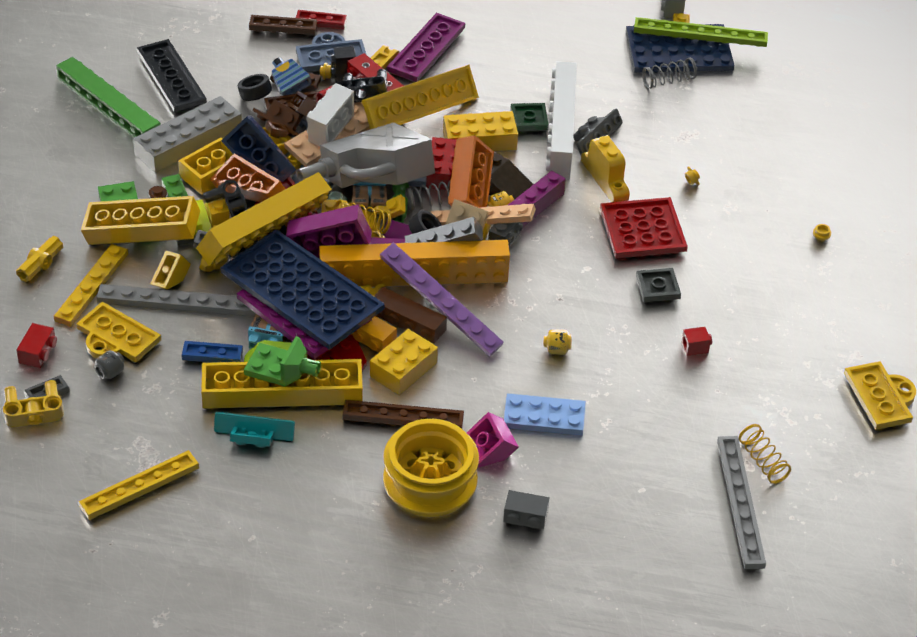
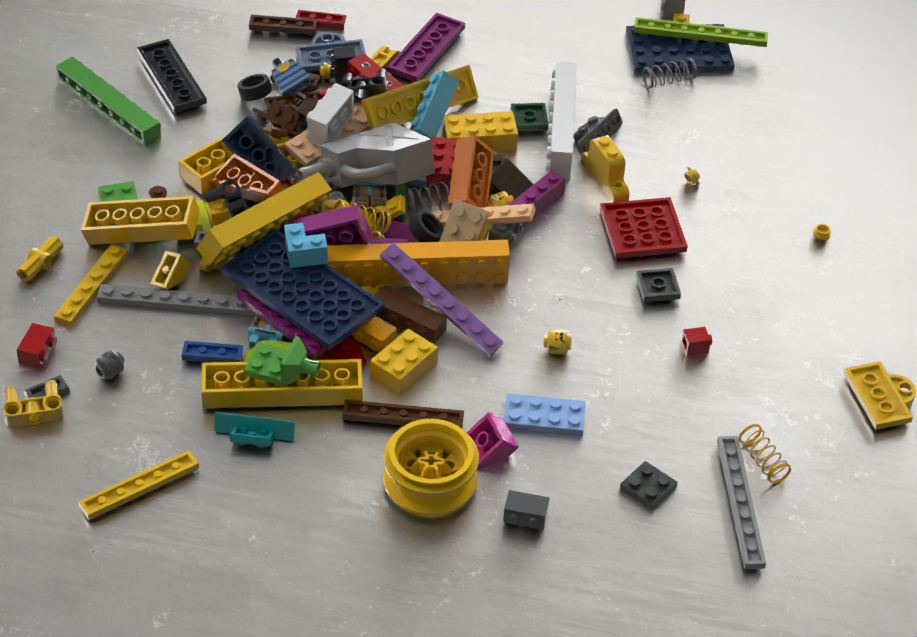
(116, 332): yellow plate -> none
(174, 186): bright green plate -> none
(186, 134): light grey brick -> none
(304, 249): none -> medium azure brick
(434, 104): none -> medium azure brick
(462, 230): brick -> none
(648, 485): none -> pearl dark grey plate

